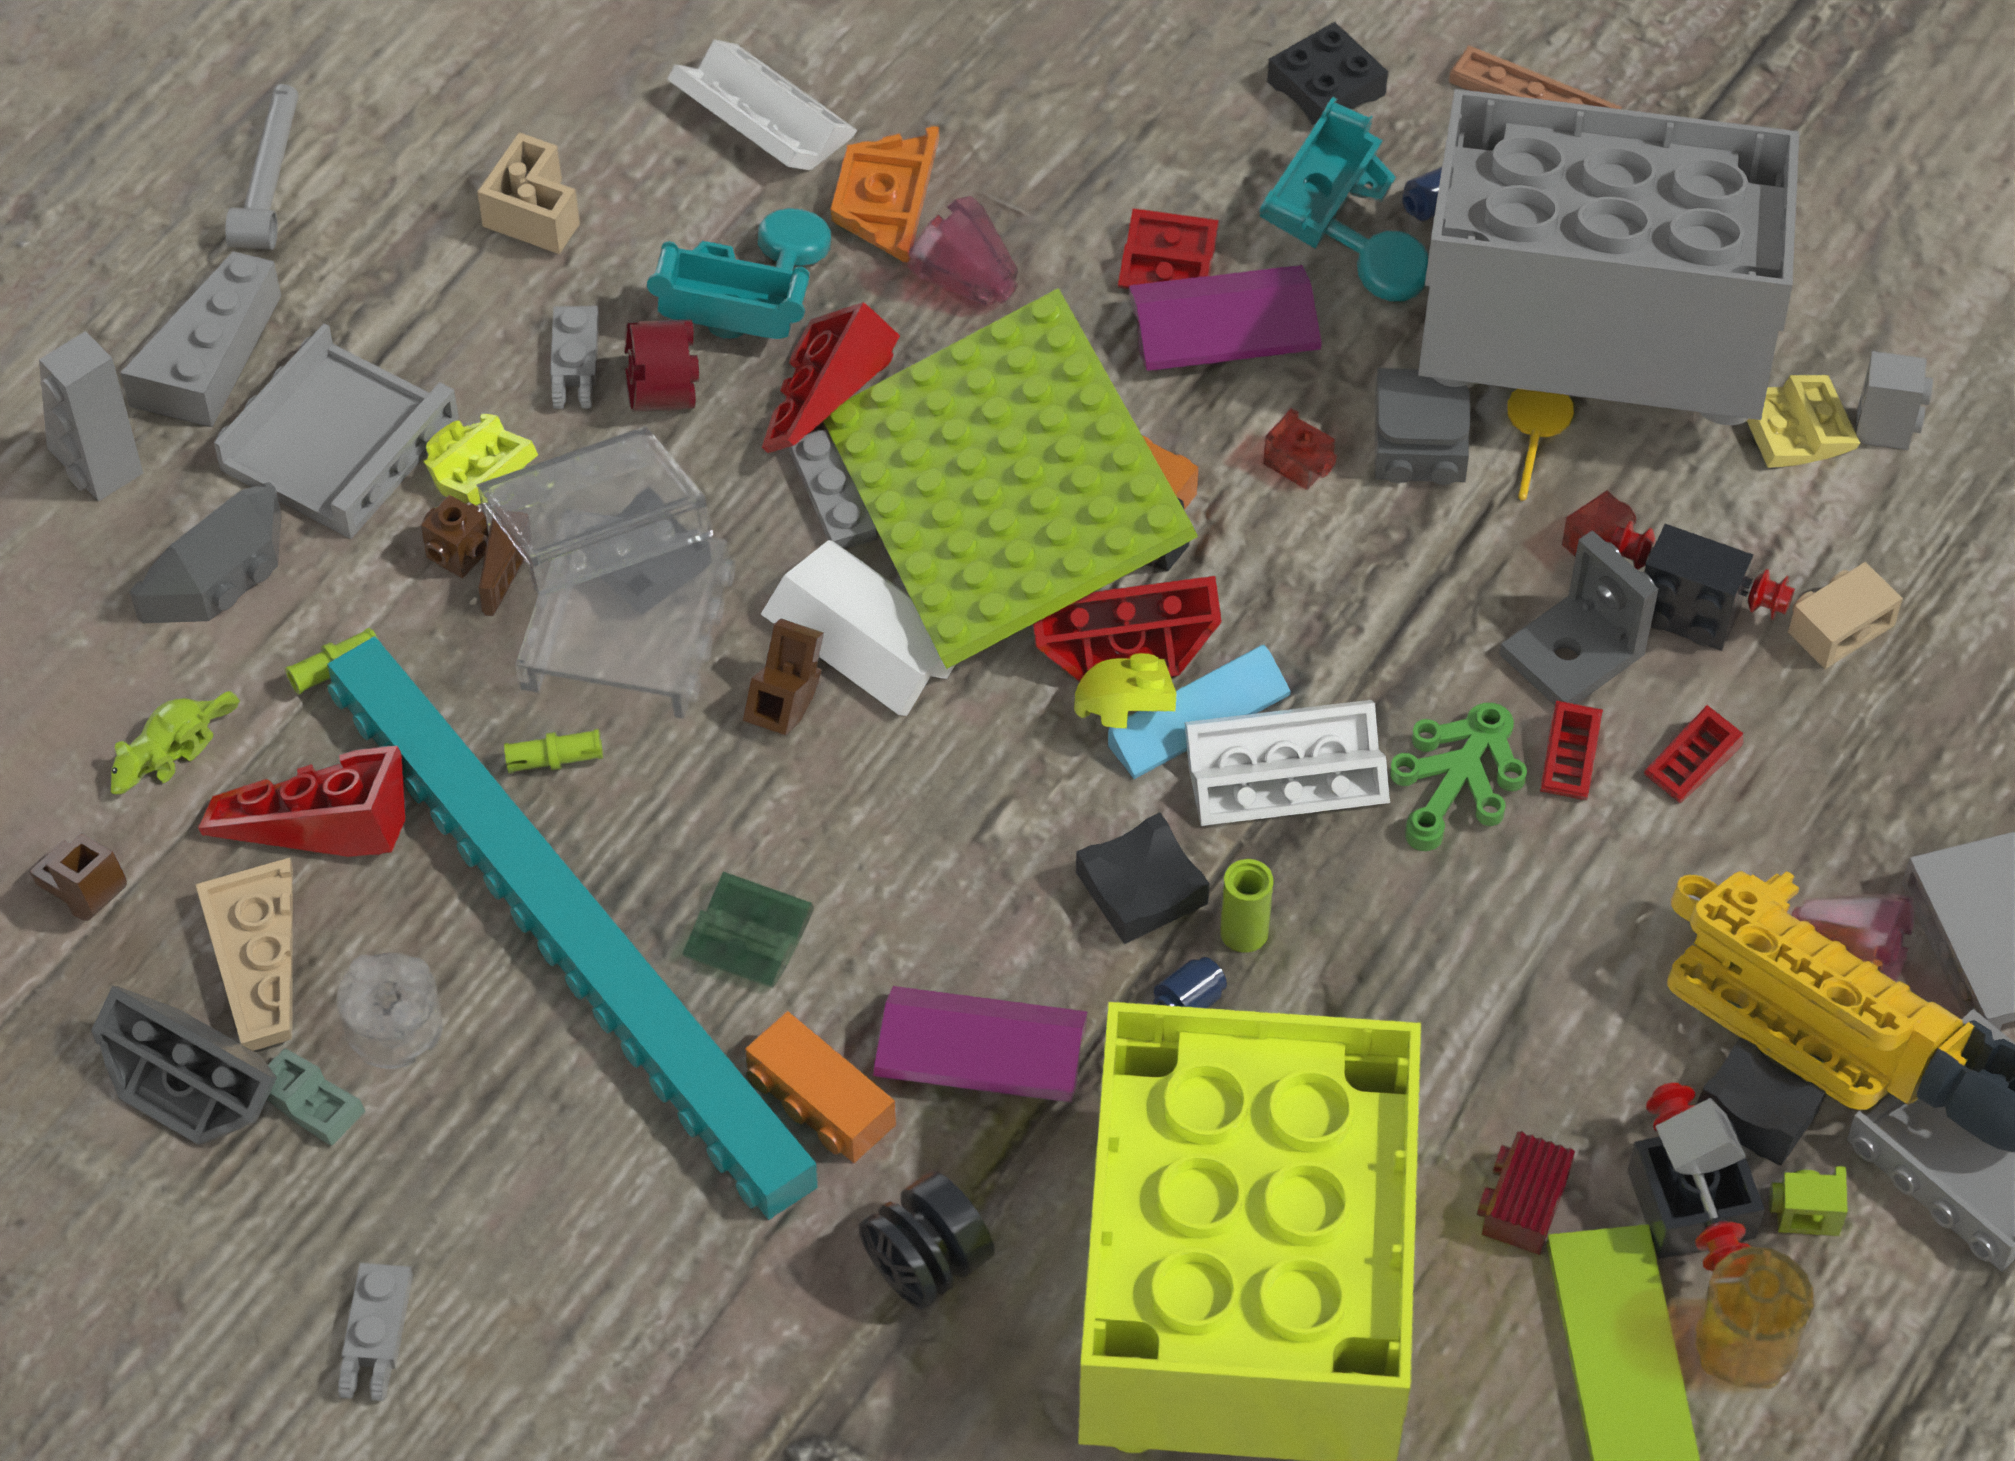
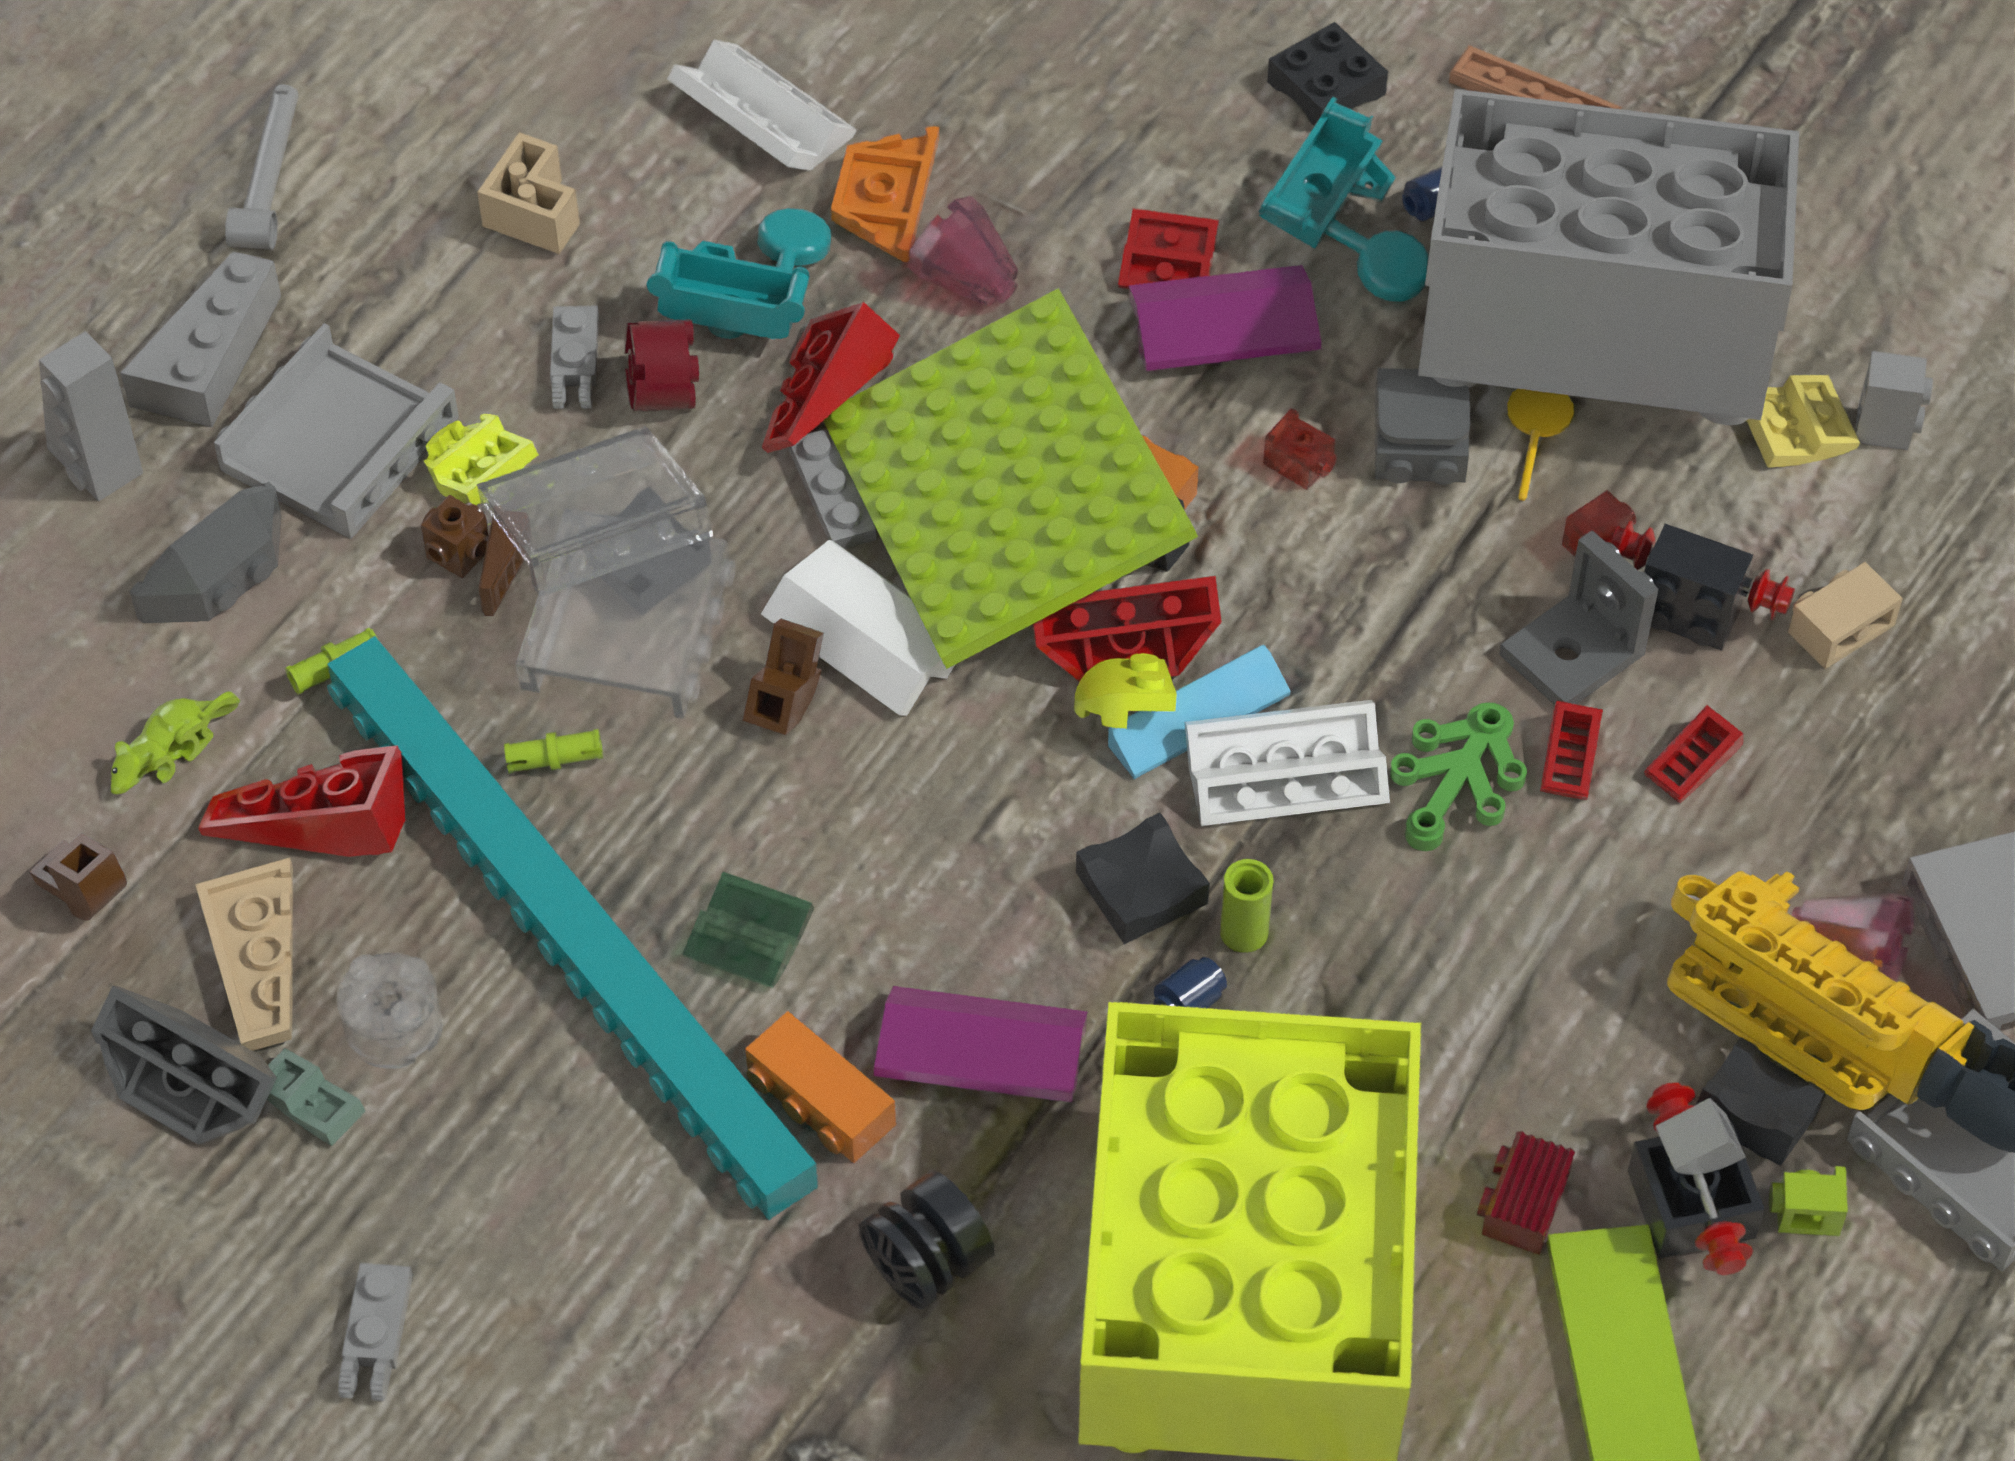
(1754, 1317): clear yellow cylinder -> none

